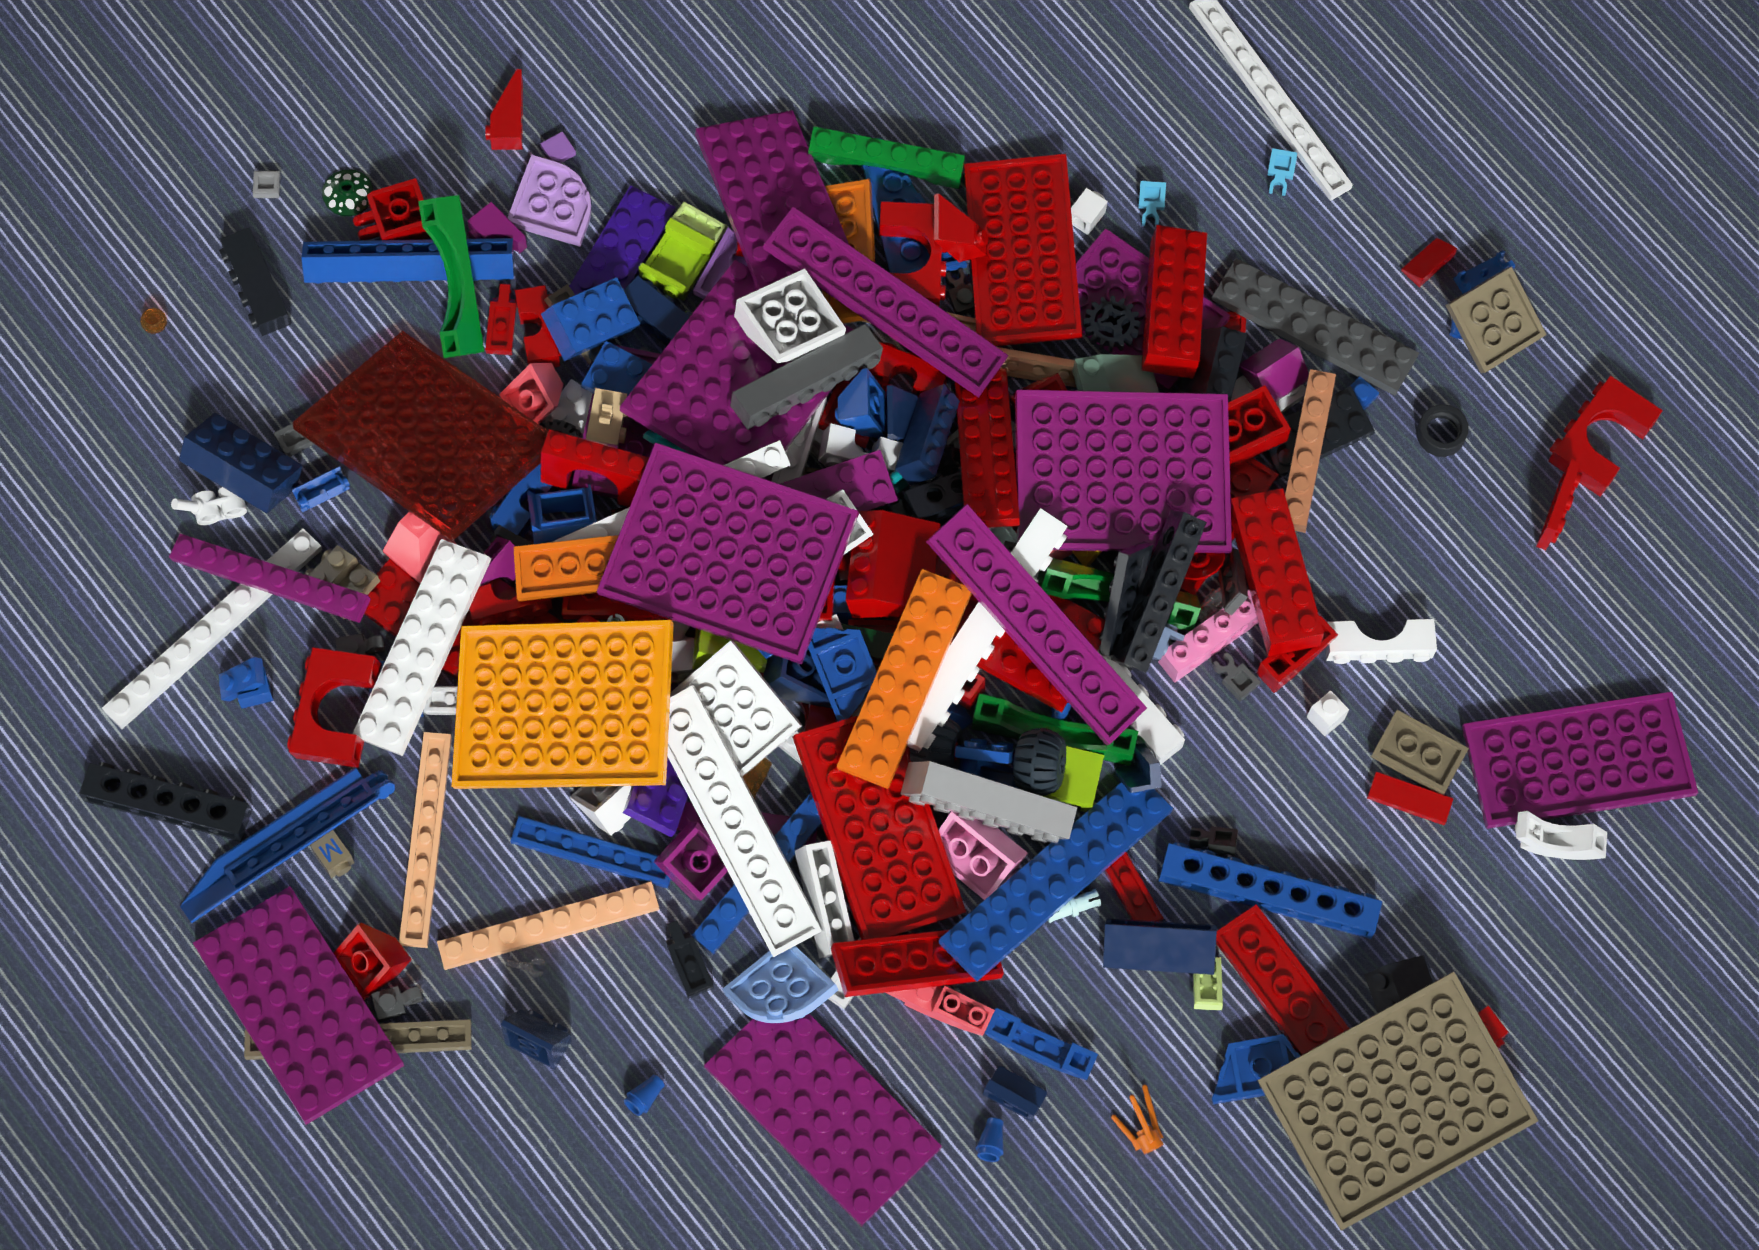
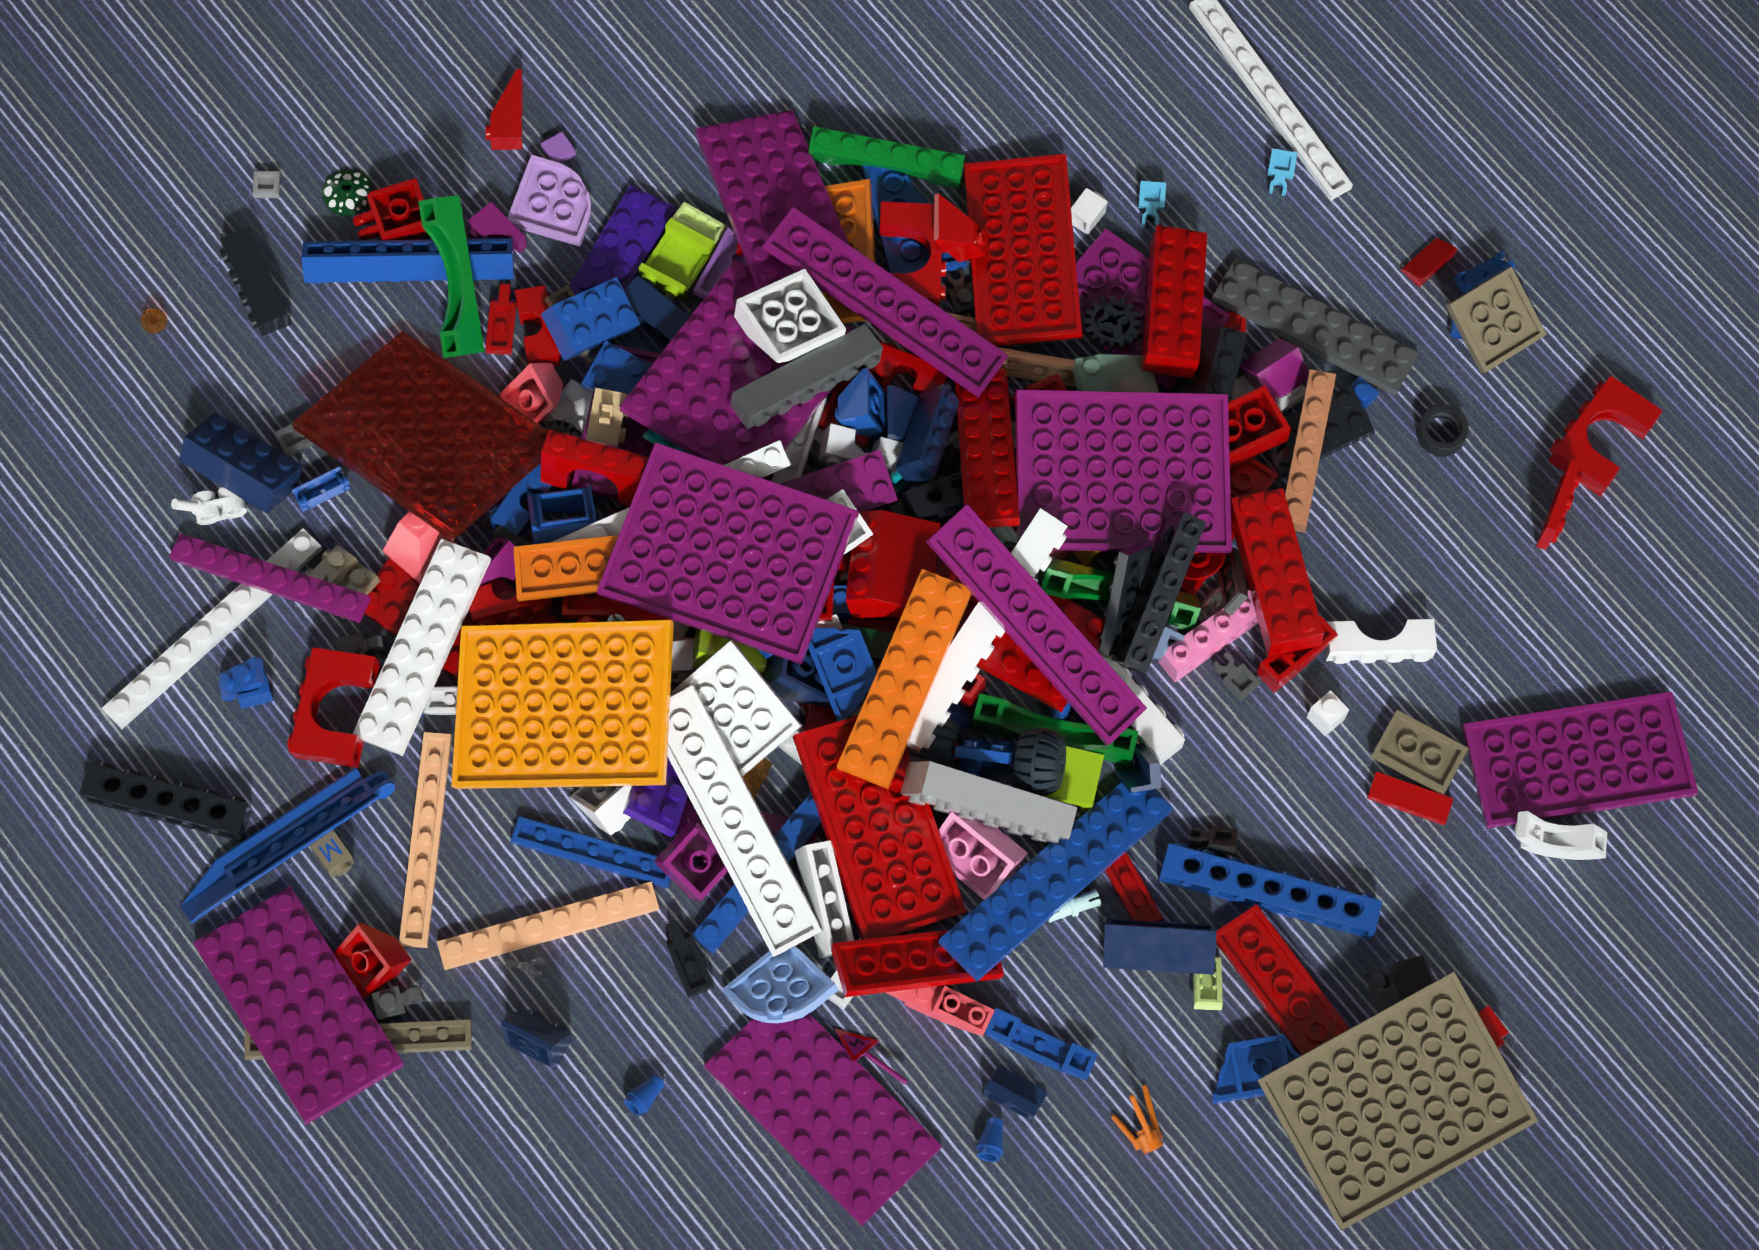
(858, 1045): none -> magenta piece

